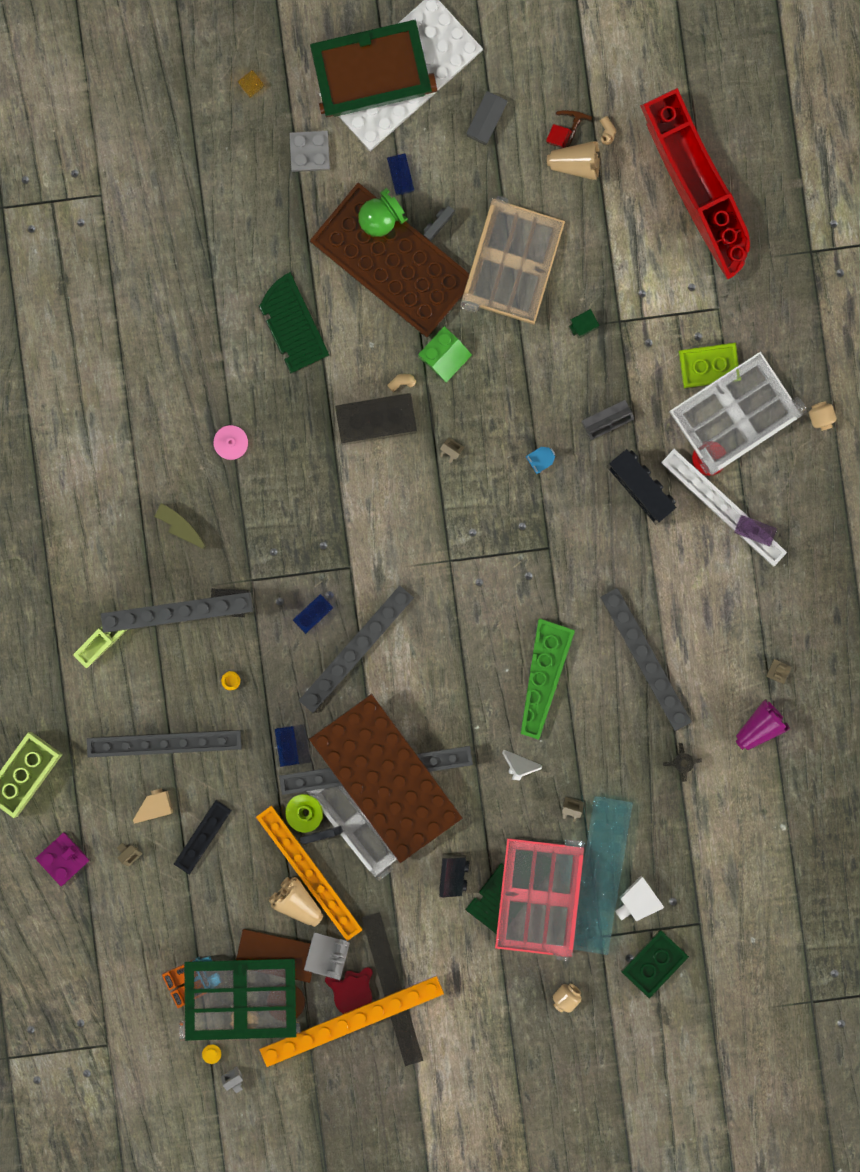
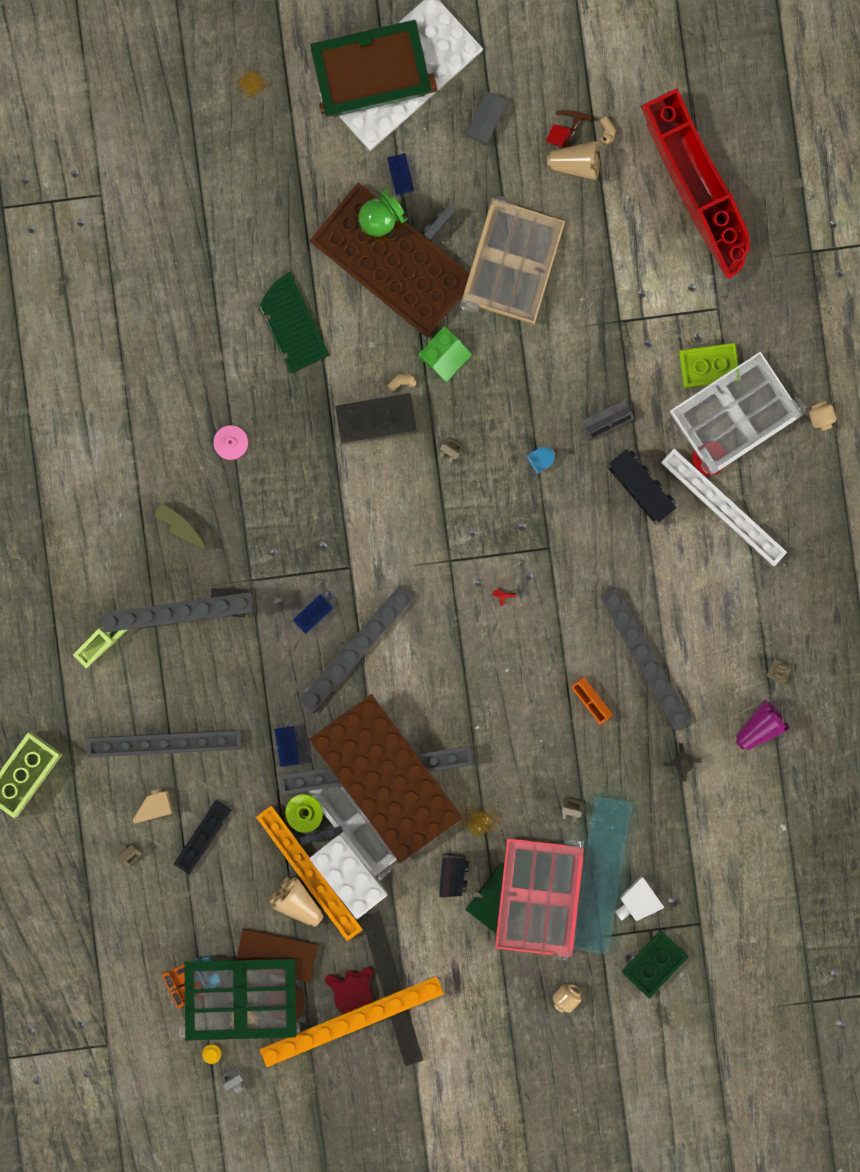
(62, 859): magenta hinge -> none
(230, 680): yellow plate -> none
(309, 151): light grey plate -> none
(326, 956): light grey hinge -> none
(348, 876): none -> white brick
(480, 824): none -> clear yellow piece
(502, 595): none -> red bar
(519, 765): white piece -> none
(548, 659): bright green wing -> none
(583, 324): dark green brick -> none
(593, 698): none -> orange piece
(755, 530): clear purple plate -> none

